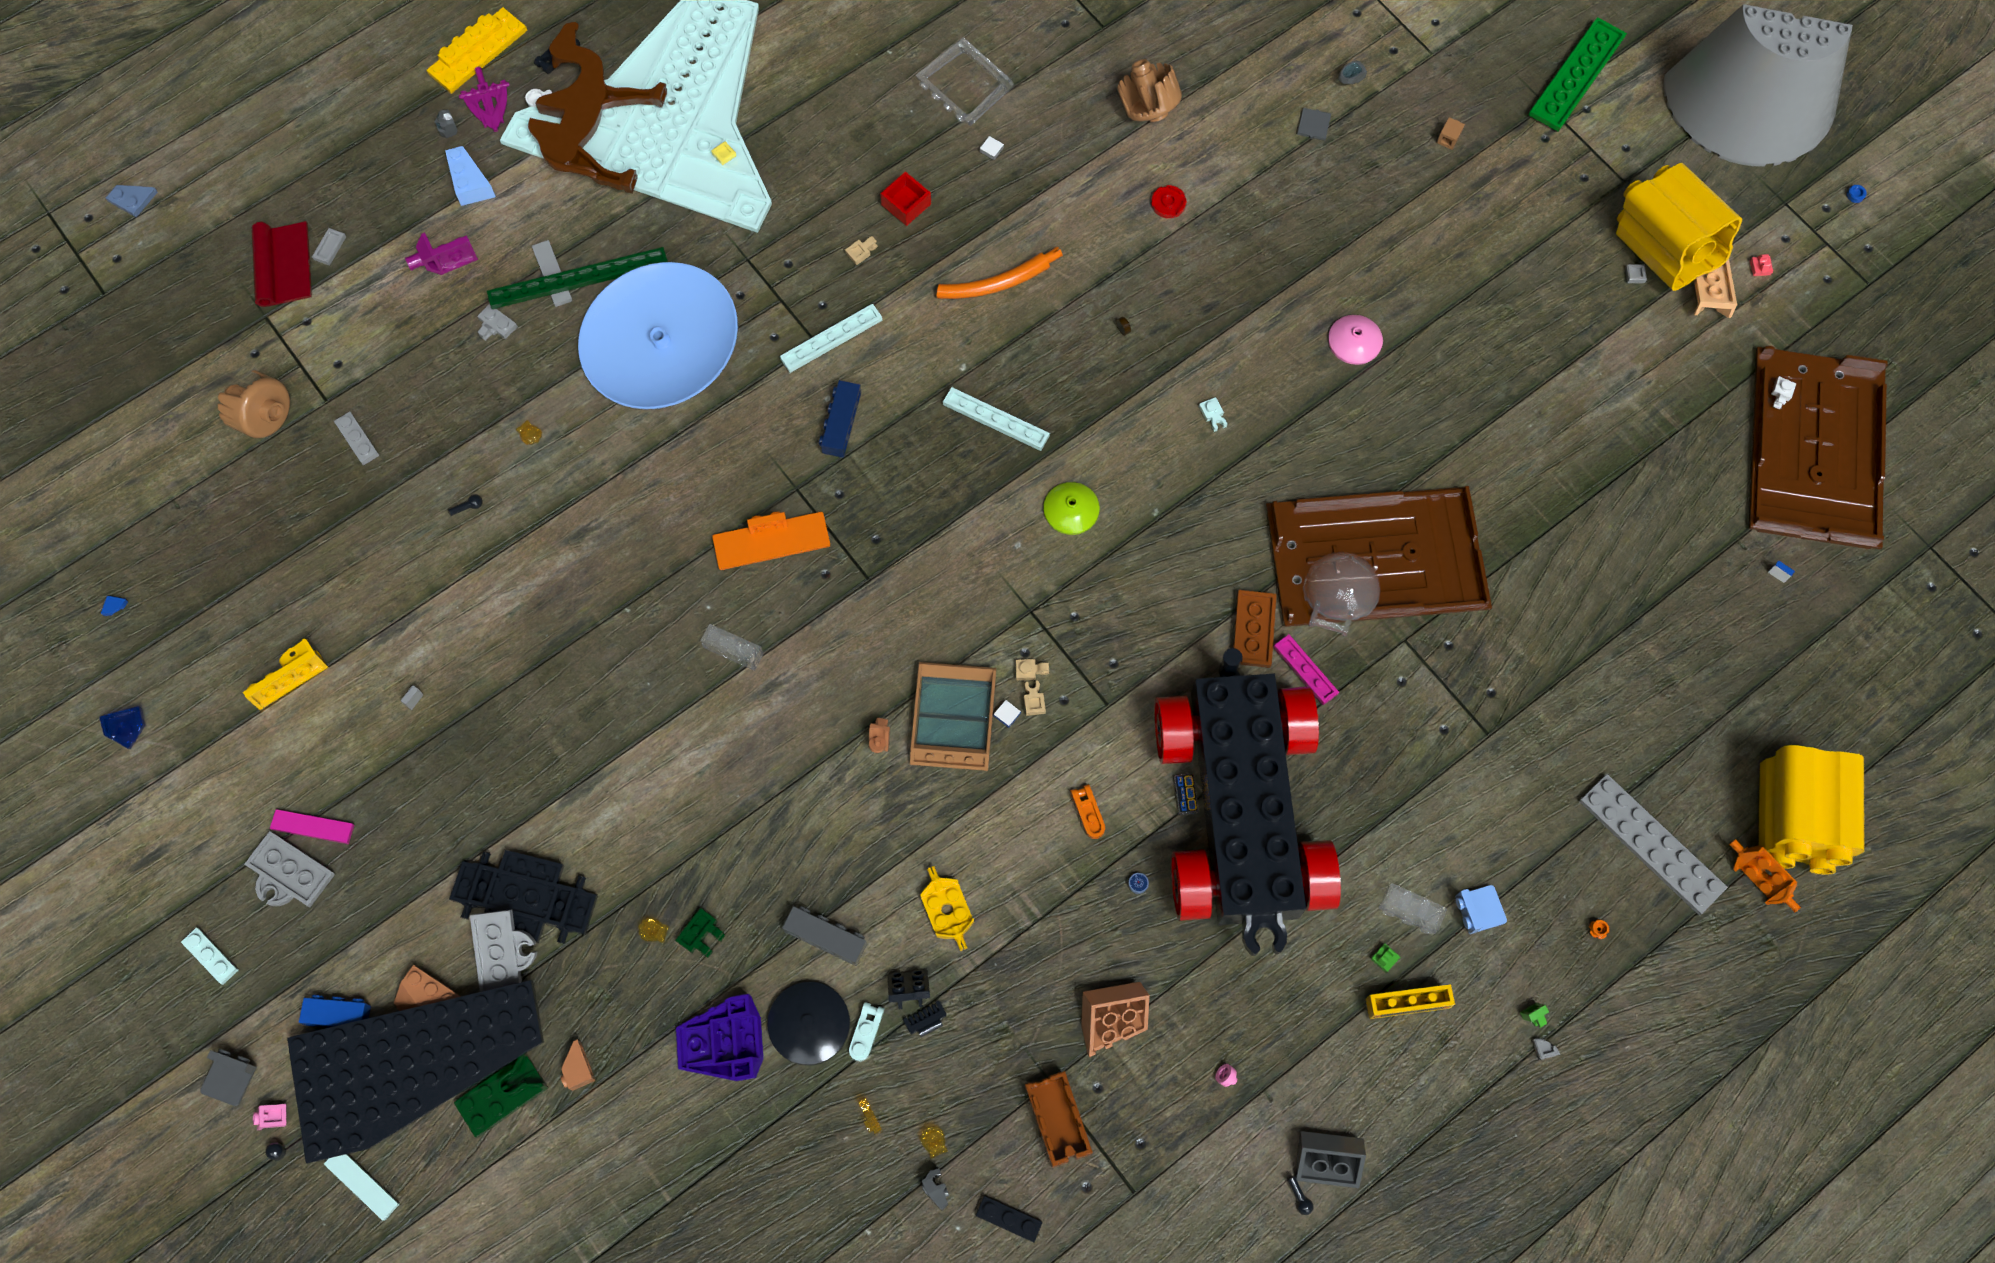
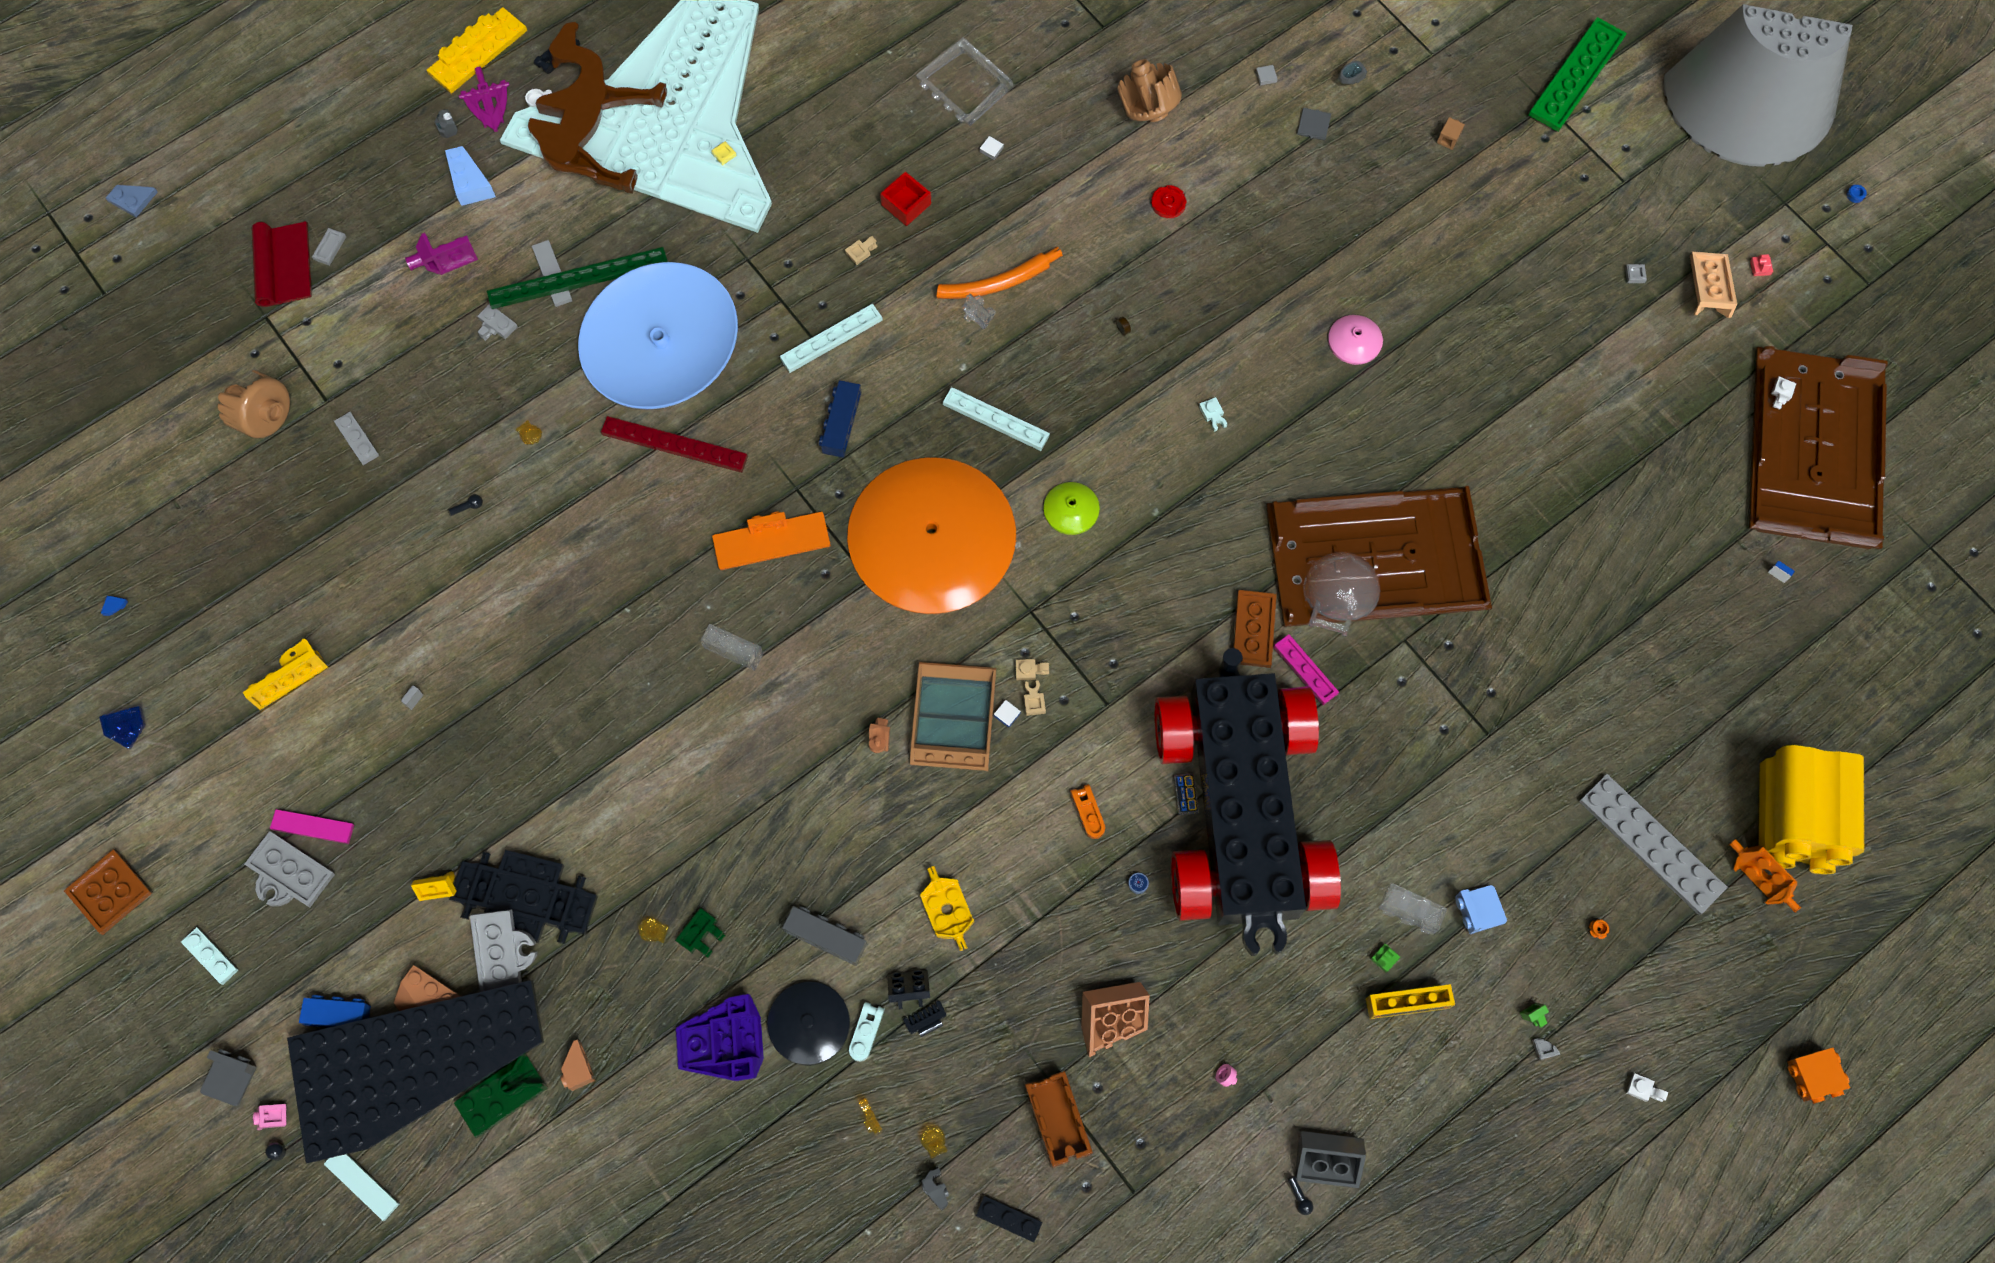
(108, 892): none -> dark orange plate
(434, 887): none -> yellow tile
(674, 444): none -> dark red plate
(936, 569): none -> orange dish
(975, 311): none -> clear hips
(1266, 75): none -> light grey tile
(1643, 1089): none -> white plate
(1677, 225): yellow brick -> none
(1819, 1075): none -> orange brick

